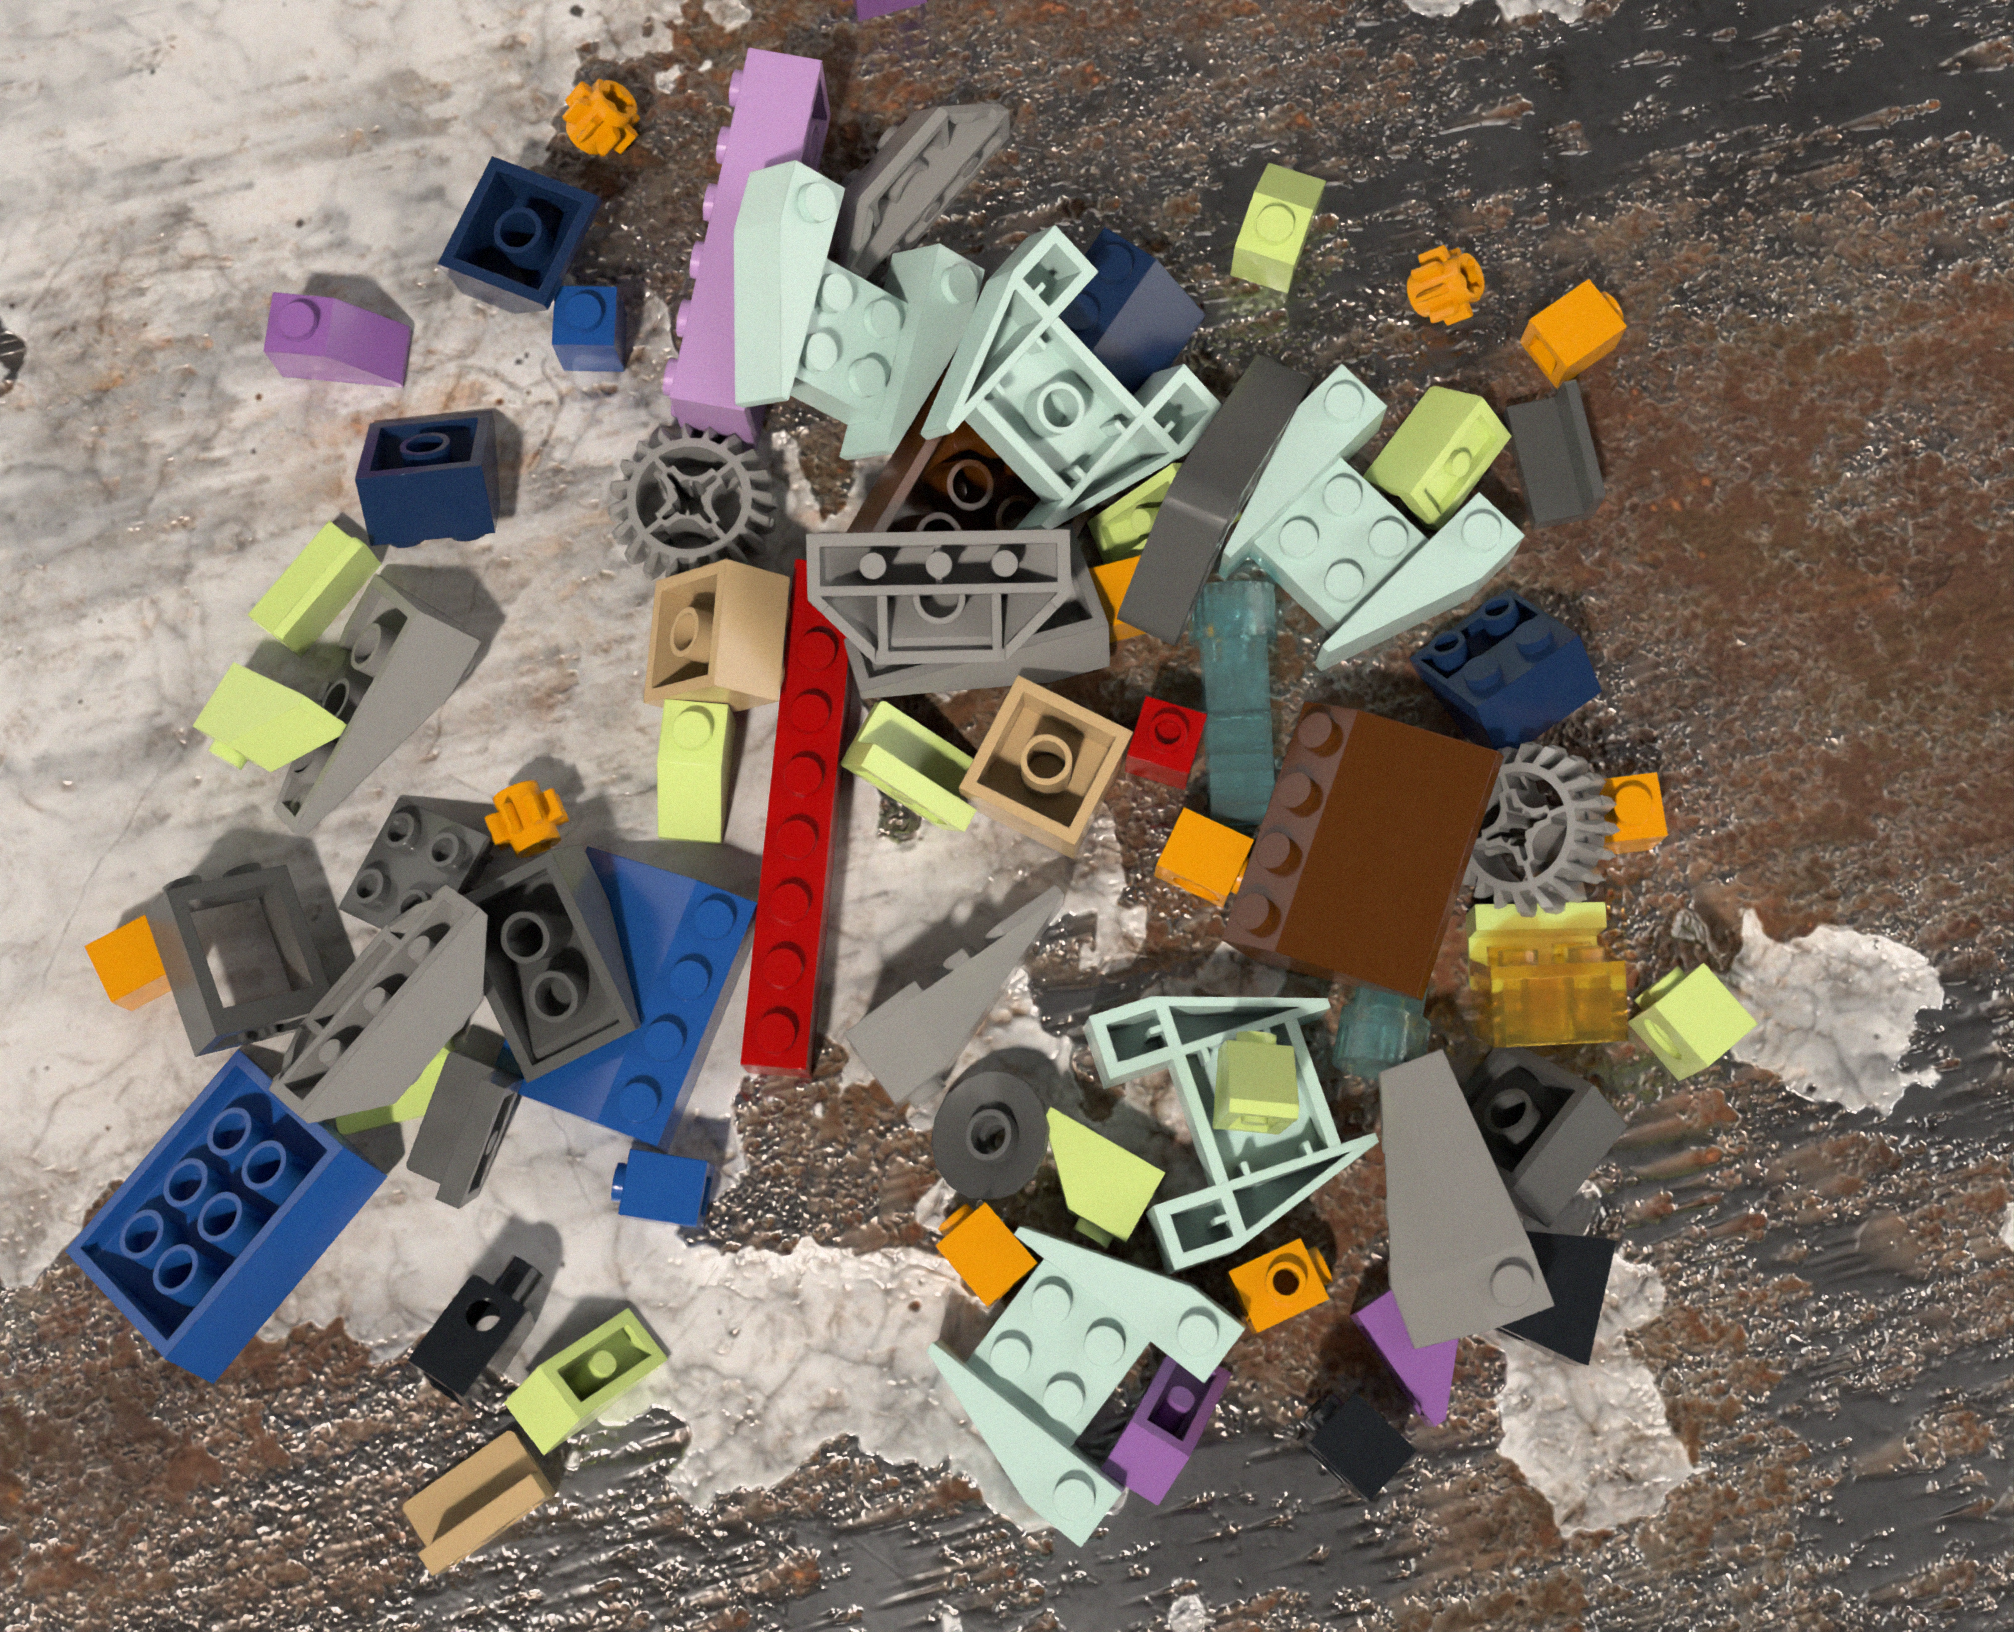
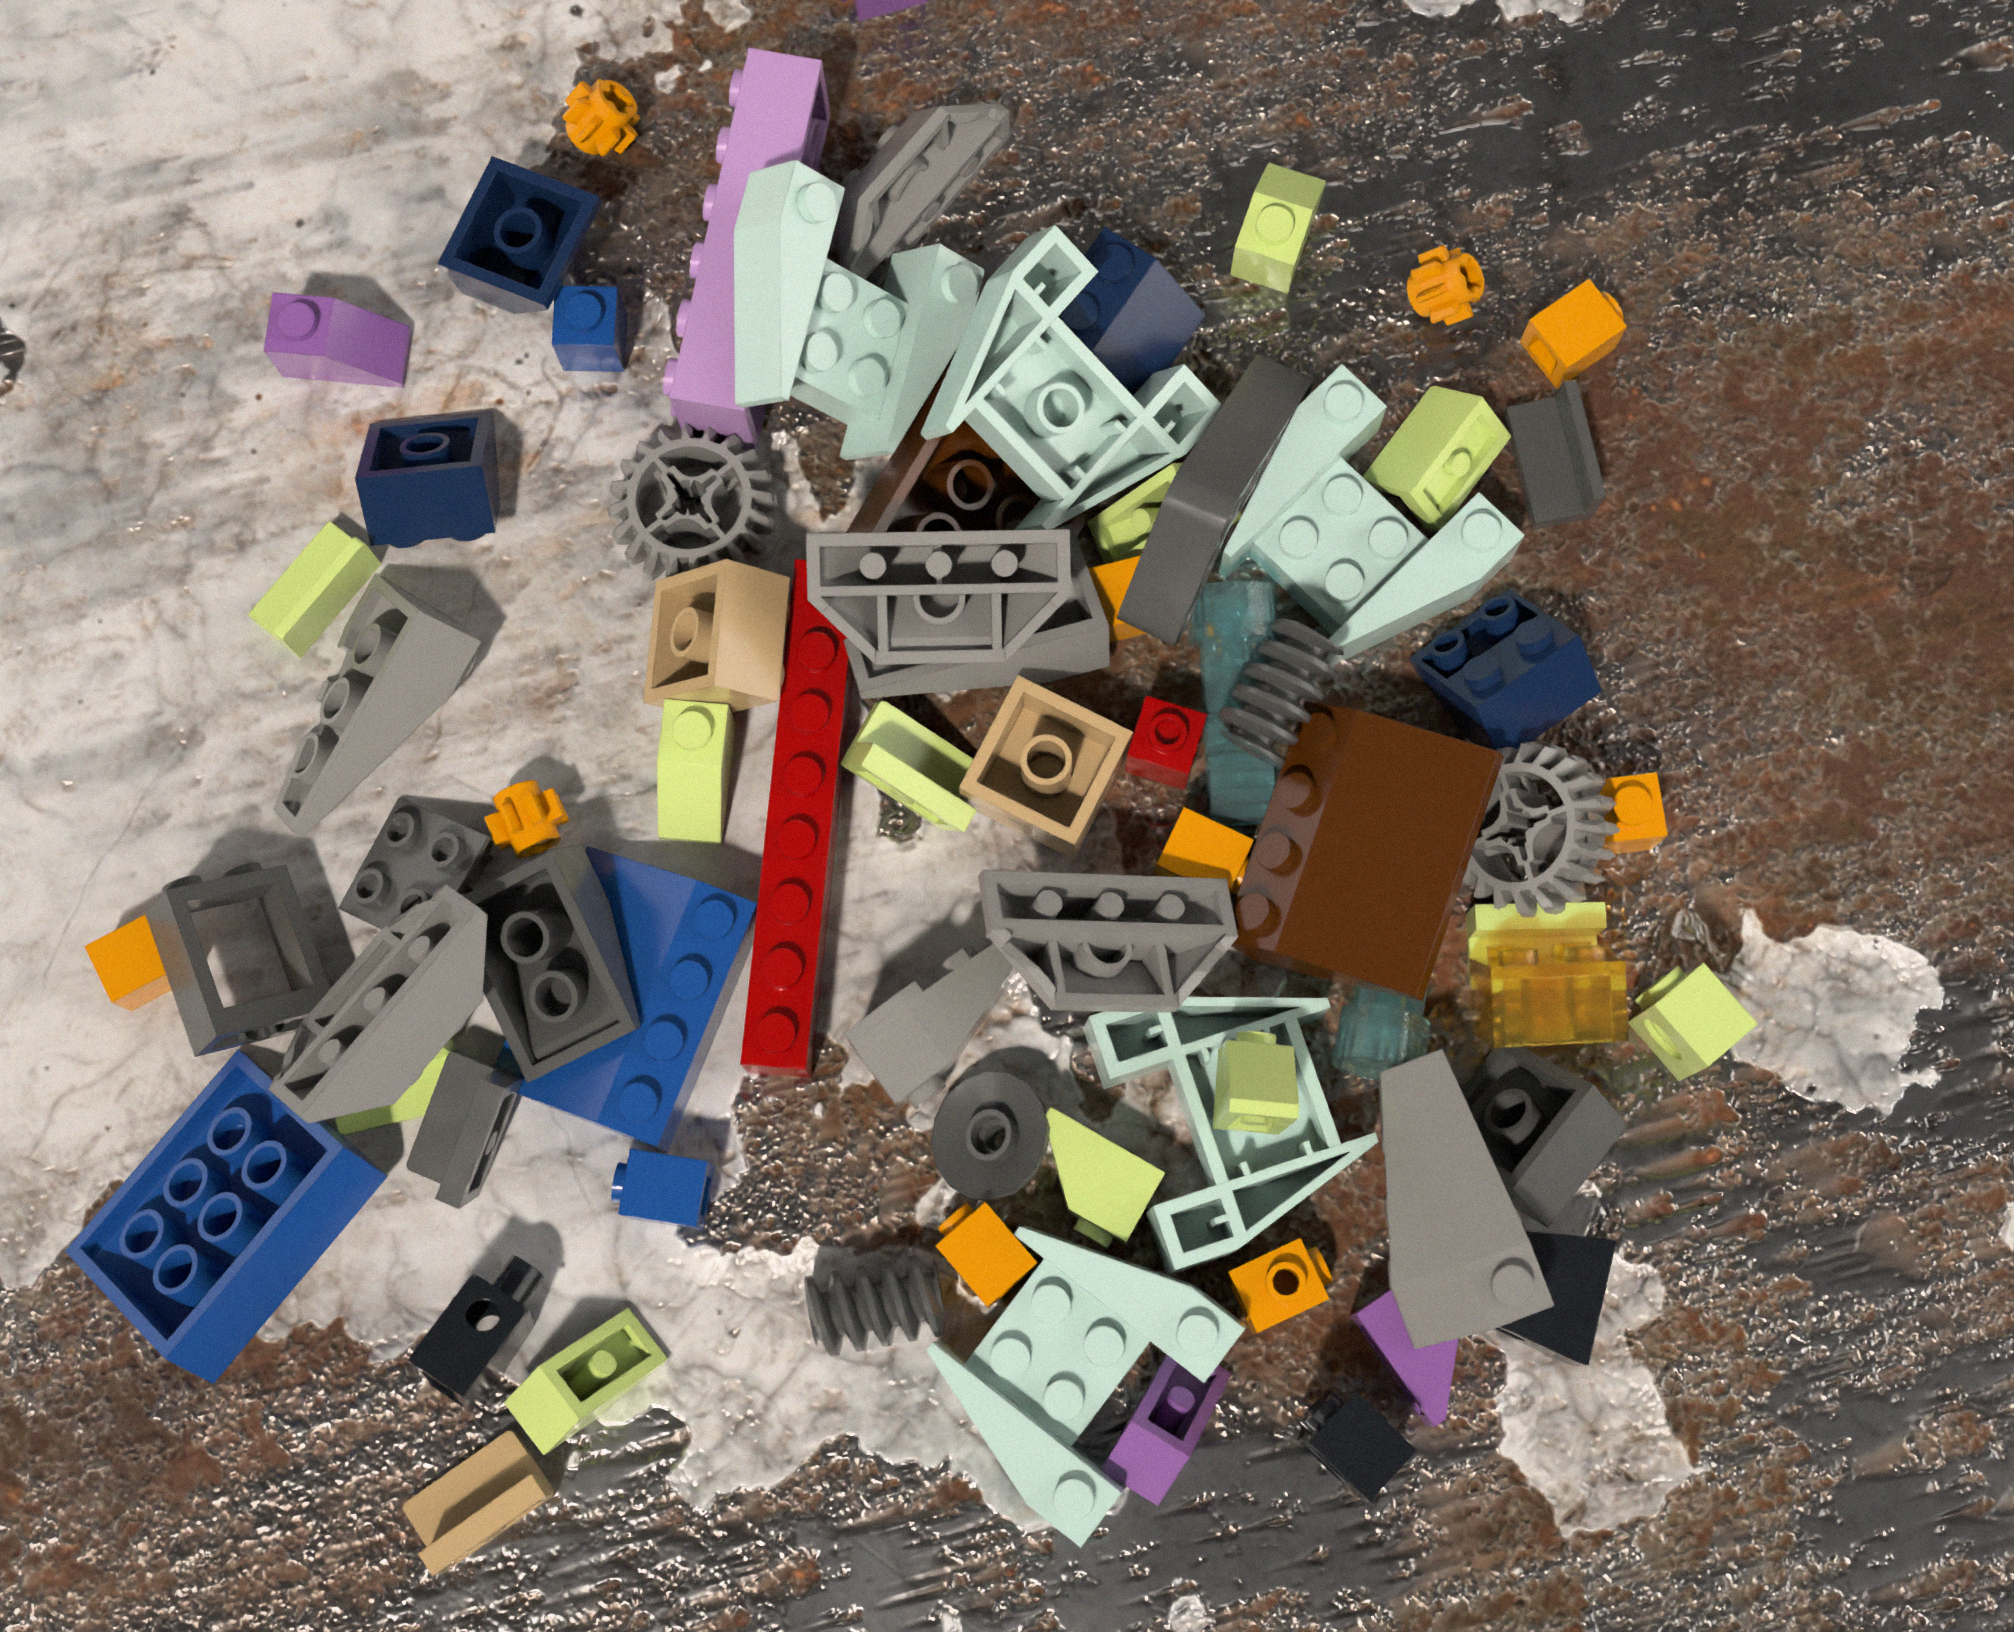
(263, 721): yellowish green slope -> none
(875, 1306): none -> dark grey piece
(1108, 936): none -> light grey wedge
(1278, 690): none -> dark grey piece

